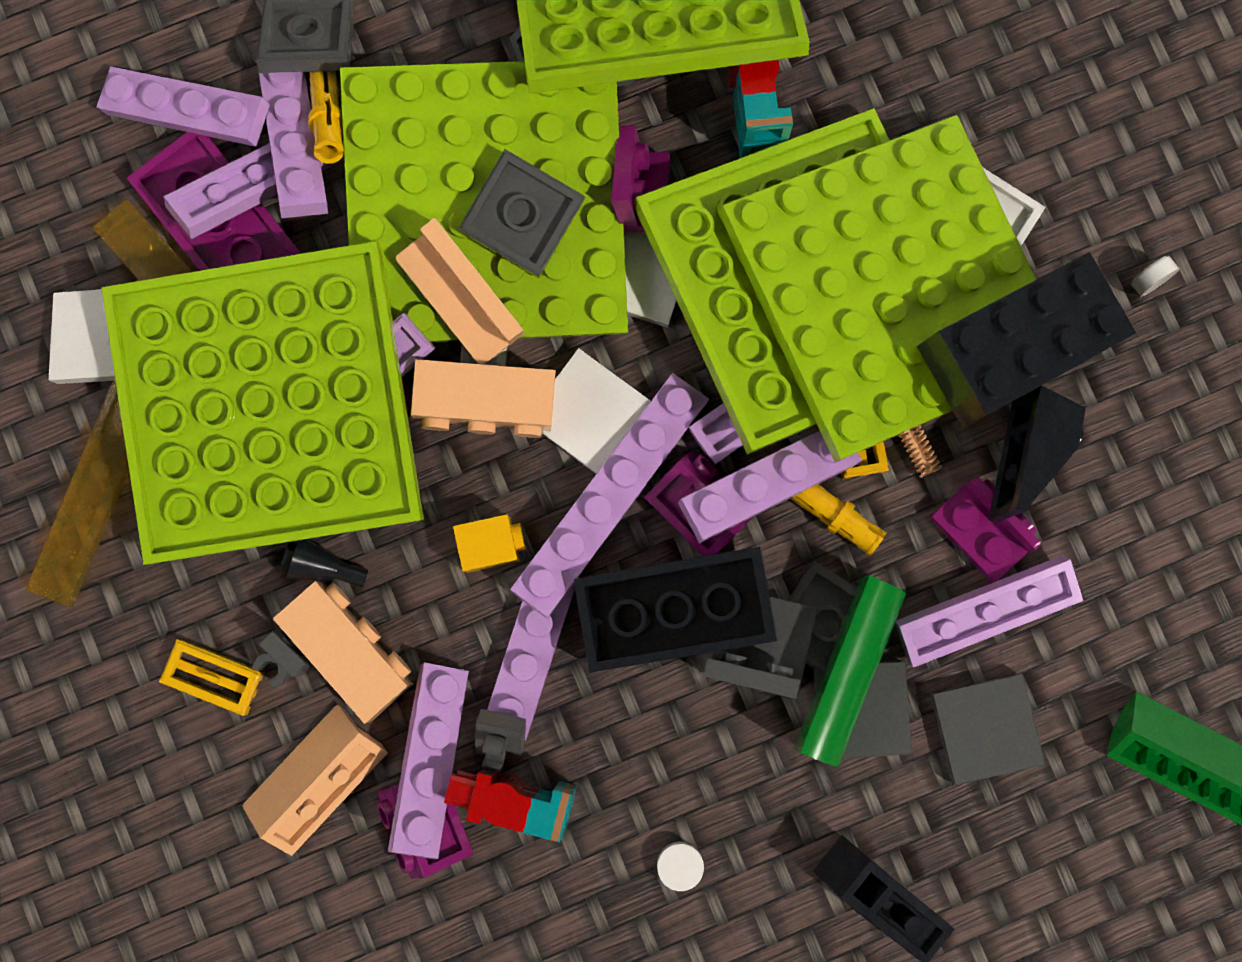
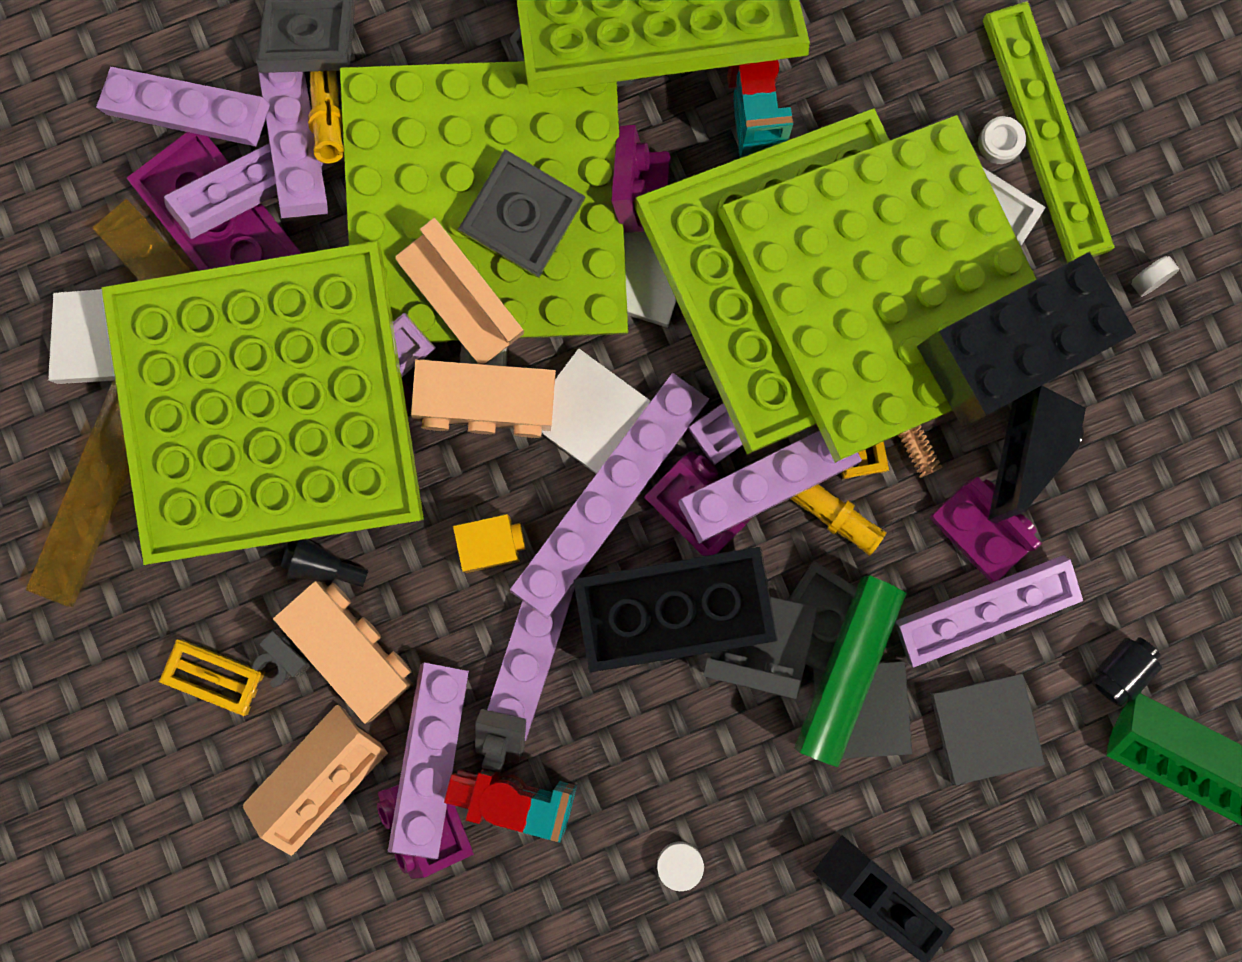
(1001, 140): none -> white tile
(1048, 132): none -> lime tile
(1127, 670): none -> black brick

